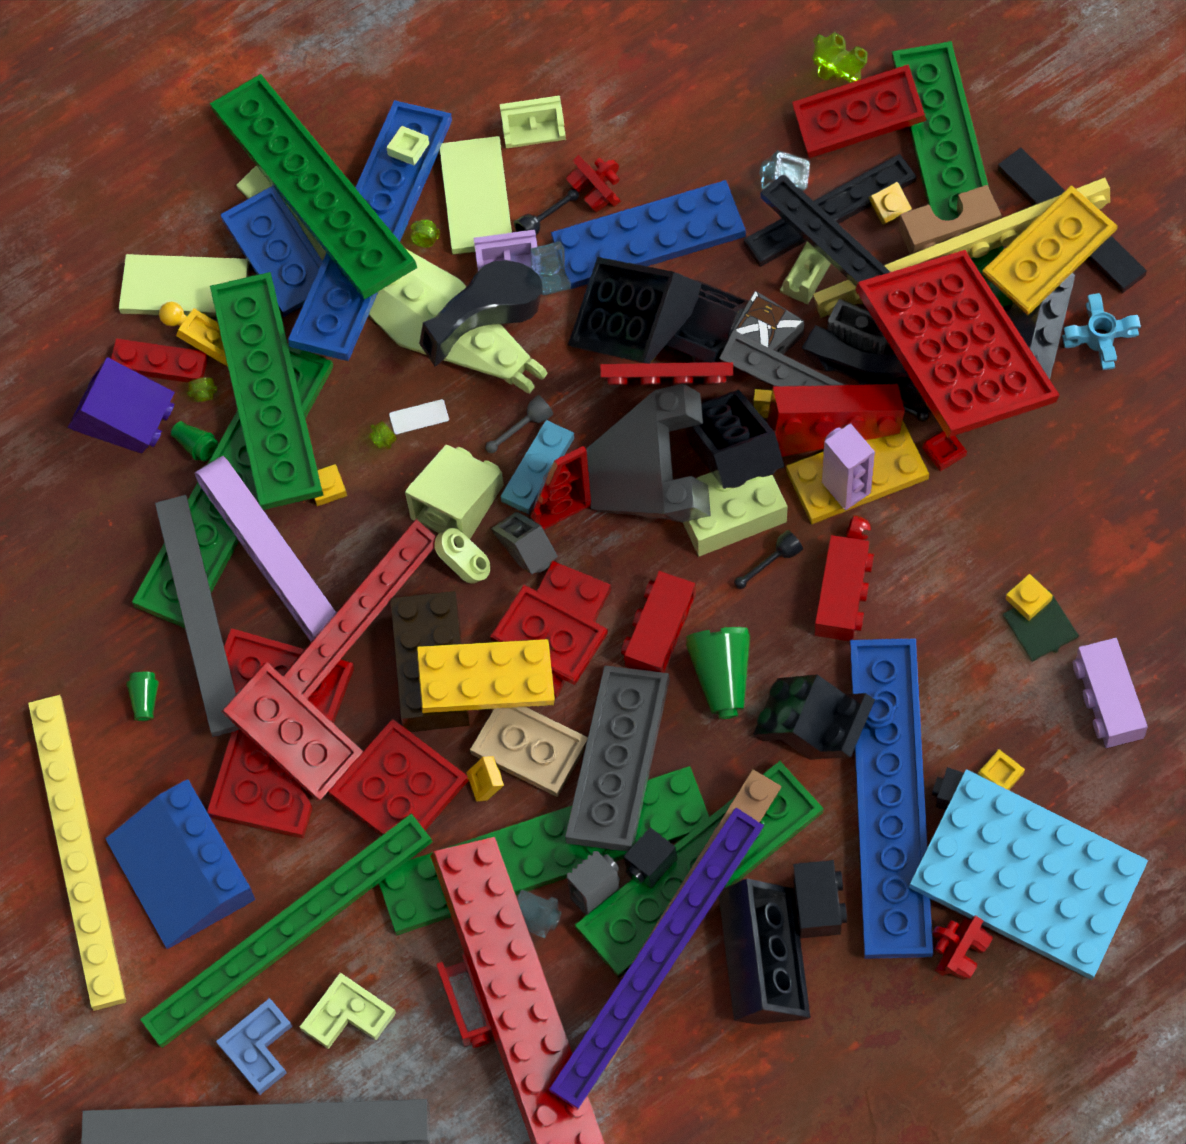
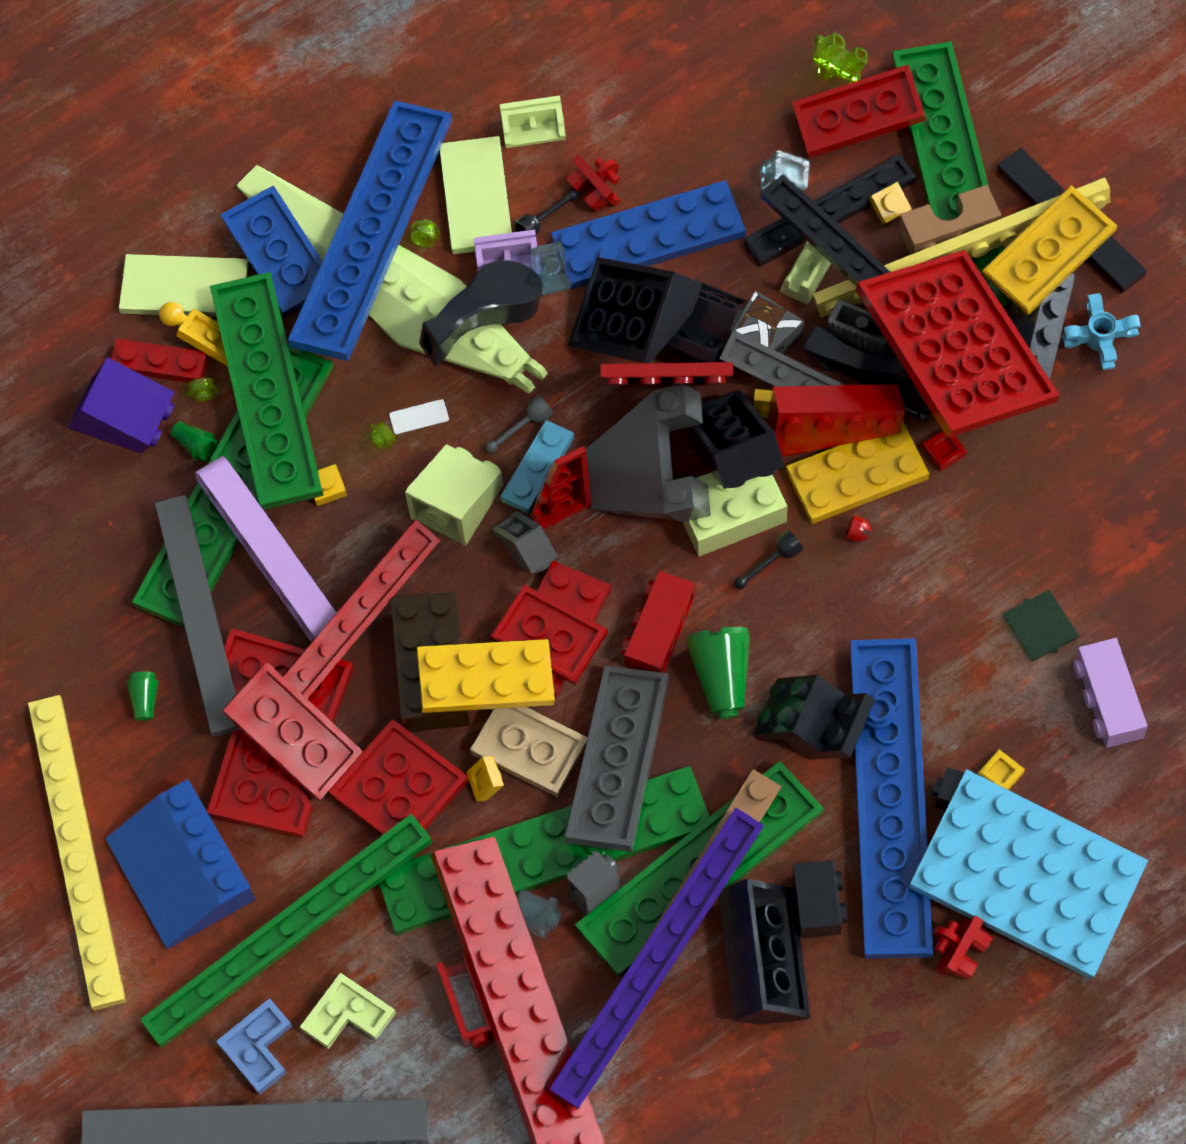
(313, 186): green plate -> none
(407, 145): yellowish green plate -> none
(464, 559): yellowish green plate -> none
(649, 858): black brick -> none
(843, 588): red brick -> none
(847, 466): lavender brick -> none
(1029, 597): yellow plate -> none

